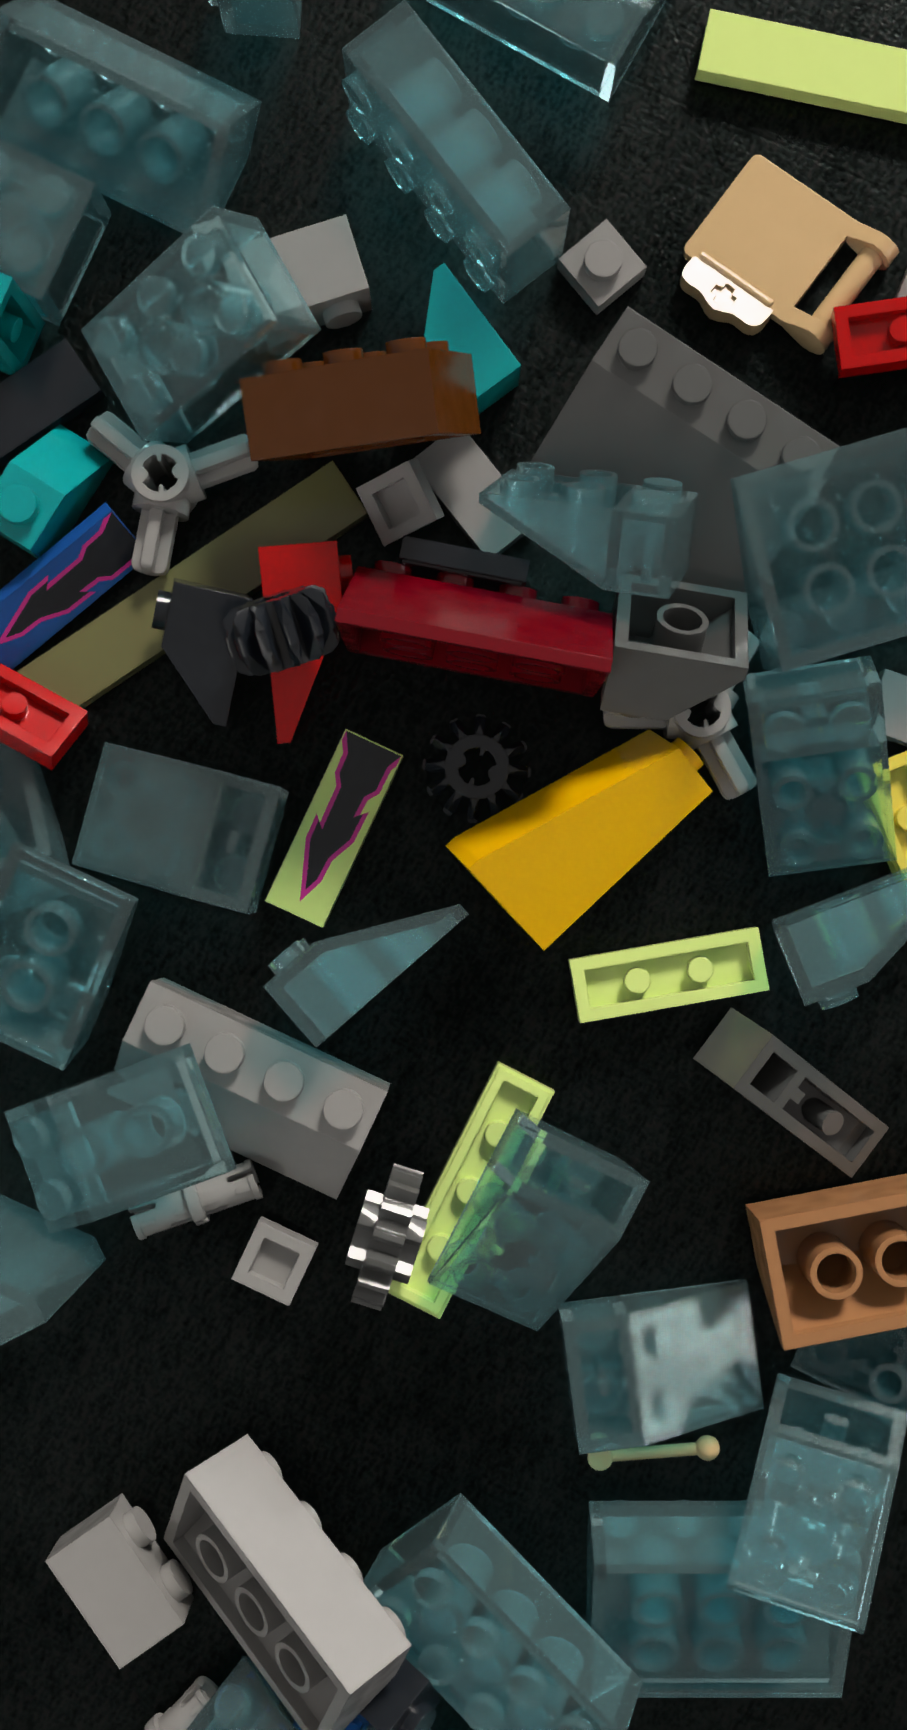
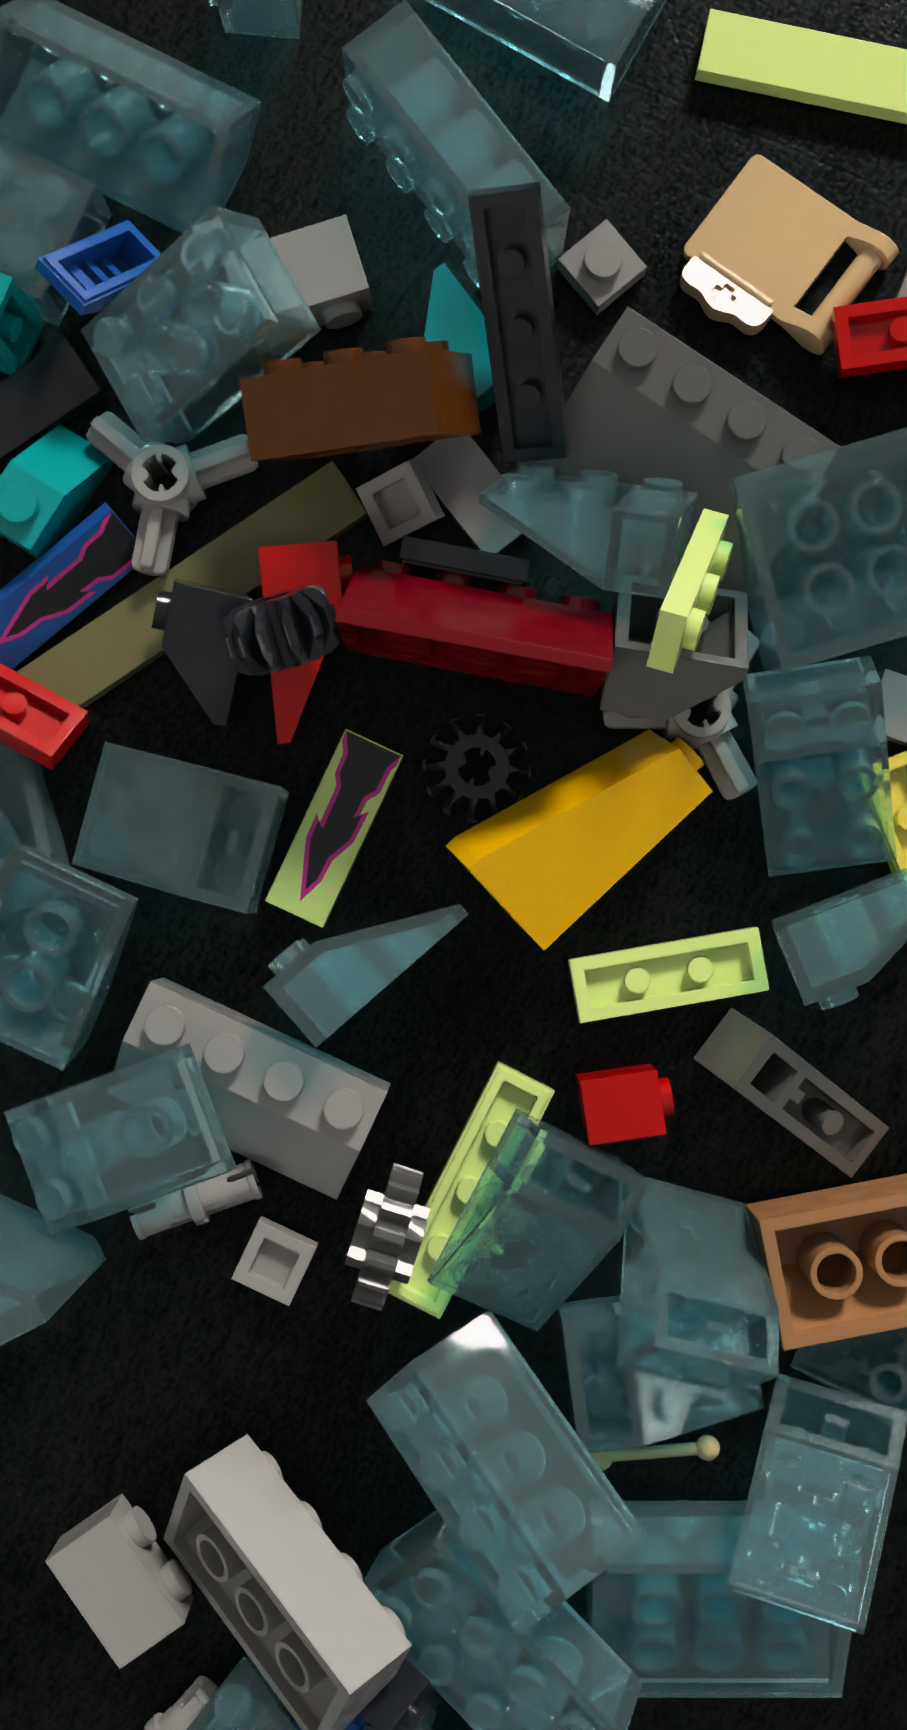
(98, 266): none -> blue slope
(505, 1471): none -> clear light blue slope
(520, 321): none -> black plate
(623, 1103): none -> red brick
(691, 592): none -> yellowish green plate
(696, 1293): none -> clear light blue slope

